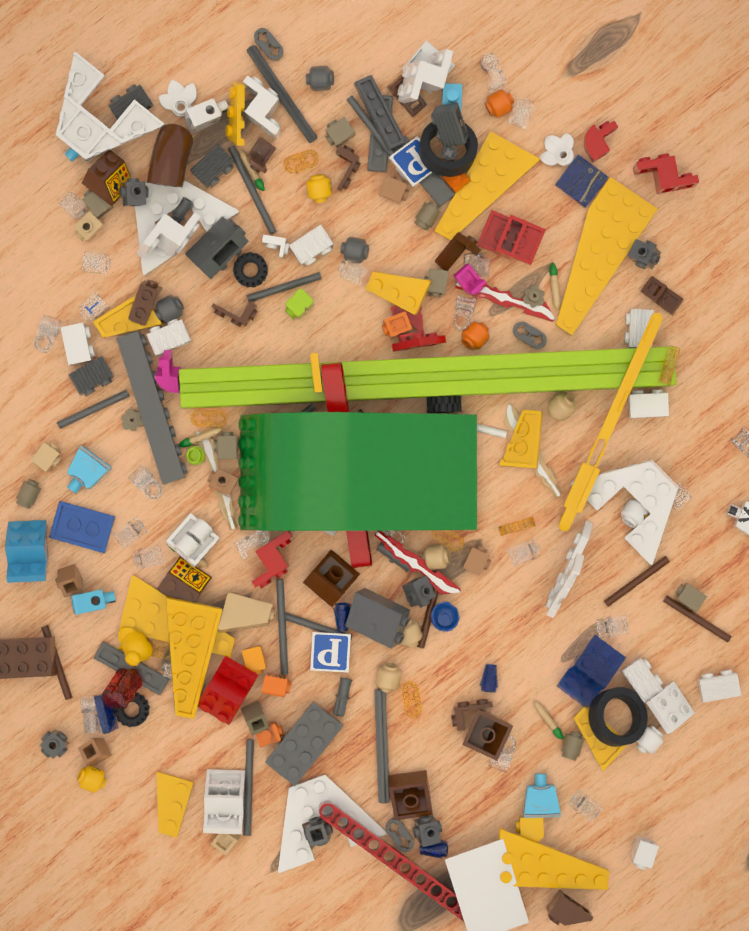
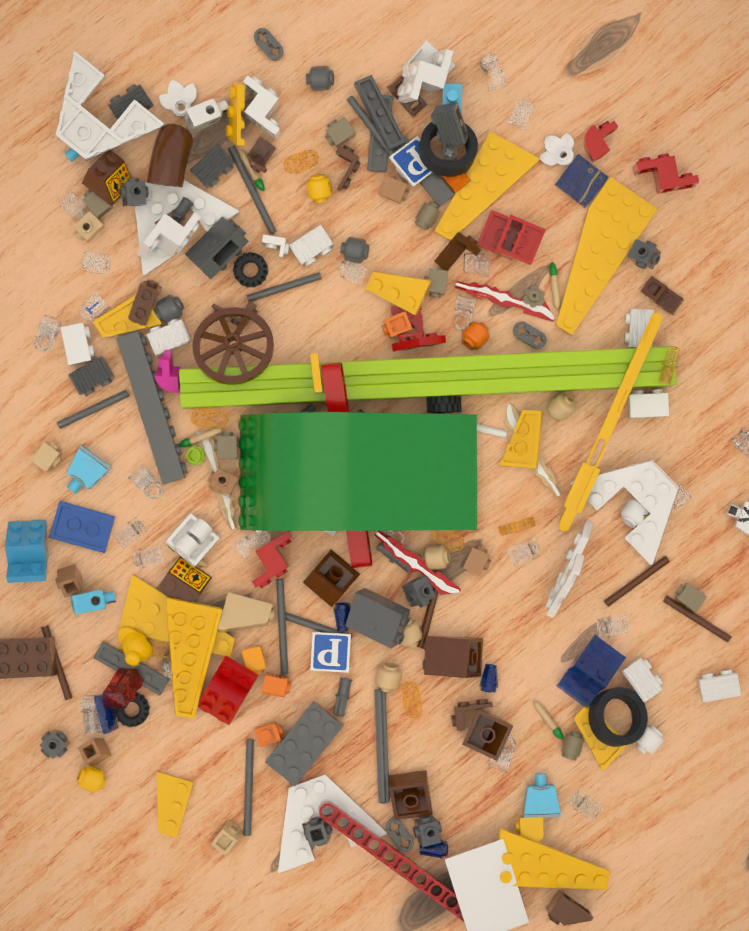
(28, 493): dark tan brick -> none
(127, 424): dark tan plant -> none
(224, 801): white bracket -> none
(235, 348): none -> reddish brown wheel
(255, 718): dark tan brick -> none
(283, 96): dark grey axle -> none
(299, 304): lime brick -> none
(444, 617): blue hair -> none
(453, 656): none -> reddish brown slope
(469, 280): dark pink bracket -> none
(499, 103): orange head -> none
(643, 852): white brick -> none
(670, 707): white plate -> none

